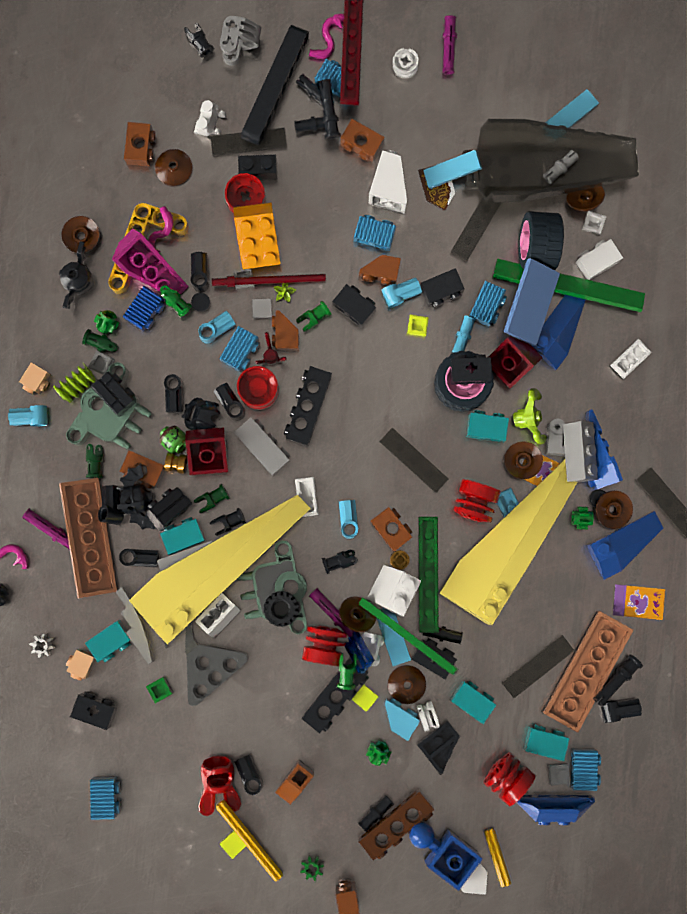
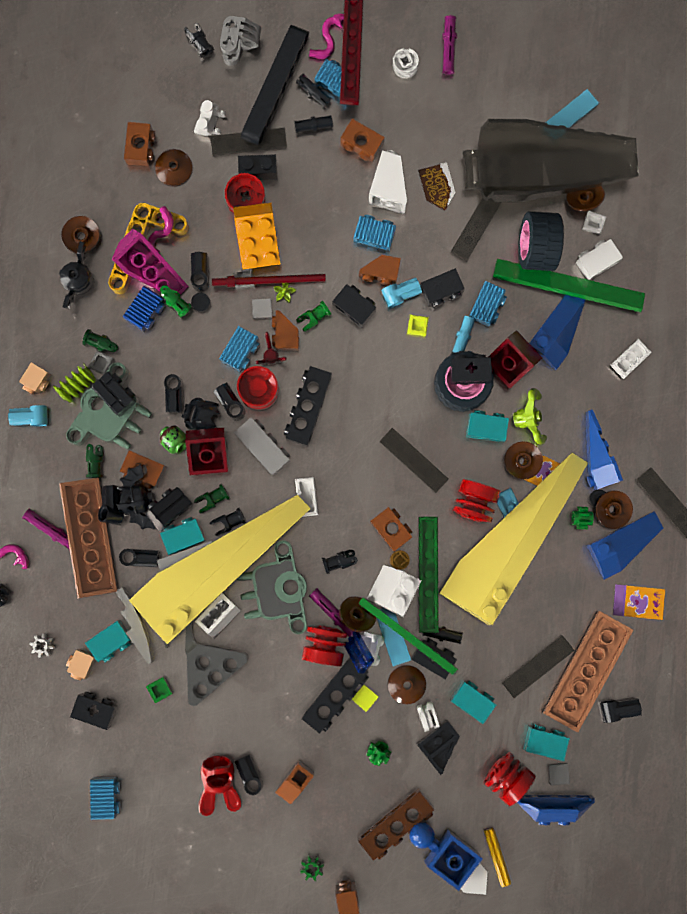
(106, 321): green gear -> none
(175, 462): pearl gold wheel -> none
(218, 326): medium azure piece -> none
(232, 844): neon yellow tile -> none
(249, 840): yellow axle -> none
(269, 608): black tyre -> none
(330, 118): black pin -> none
(347, 674): green piece -> none
(348, 516): medium azure piece -> none
(376, 813): black pin -> none
(400, 720): medium azure slope -> none
(452, 169): medium azure tile -> none
(531, 302): medium blue tile -> none
(555, 438): light grey leg -> none
(561, 166): light grey pin -> none
(580, 451): light grey brick -> none
(585, 769): dark azure brick -> none
(623, 674): black pin -> none

